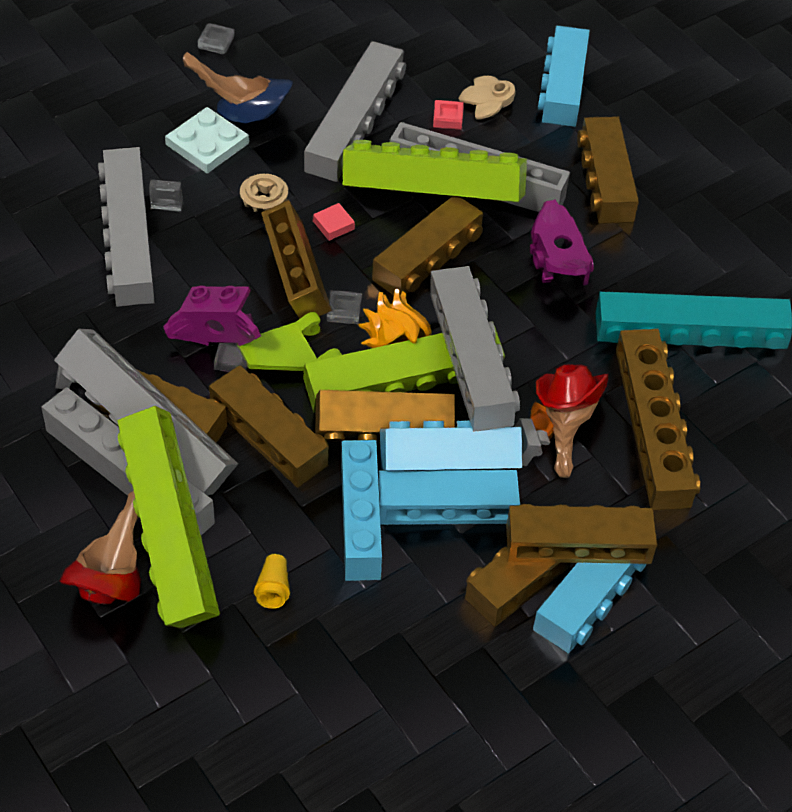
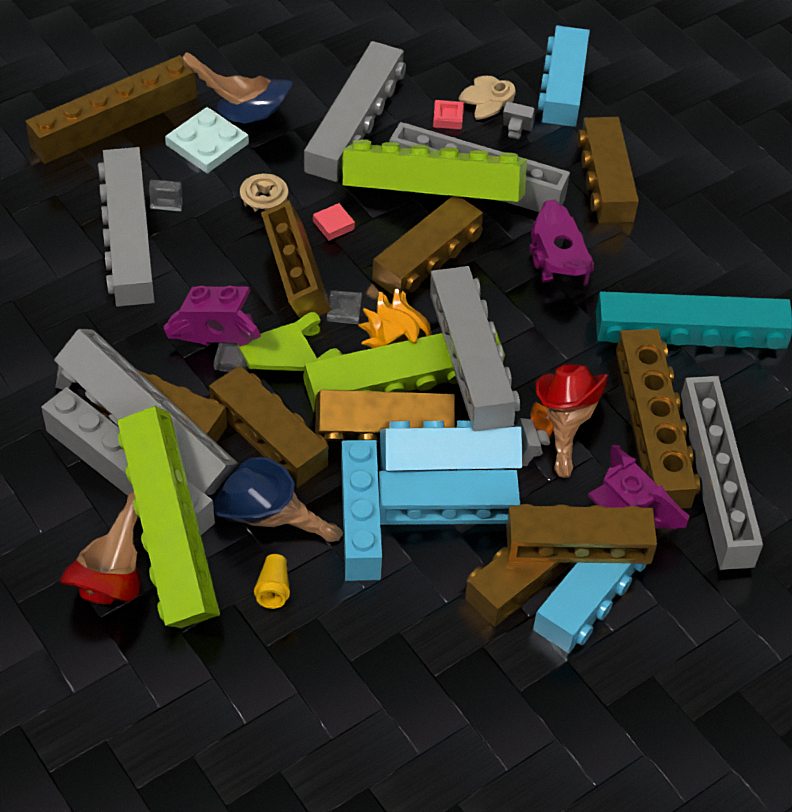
(111, 109): none -> pearl gold brick
(216, 38): clear tile -> none
(264, 495): none -> dark blue hat
(518, 118): none -> light grey tile
(630, 486): none -> magenta piece
(720, 474): none -> light grey brick

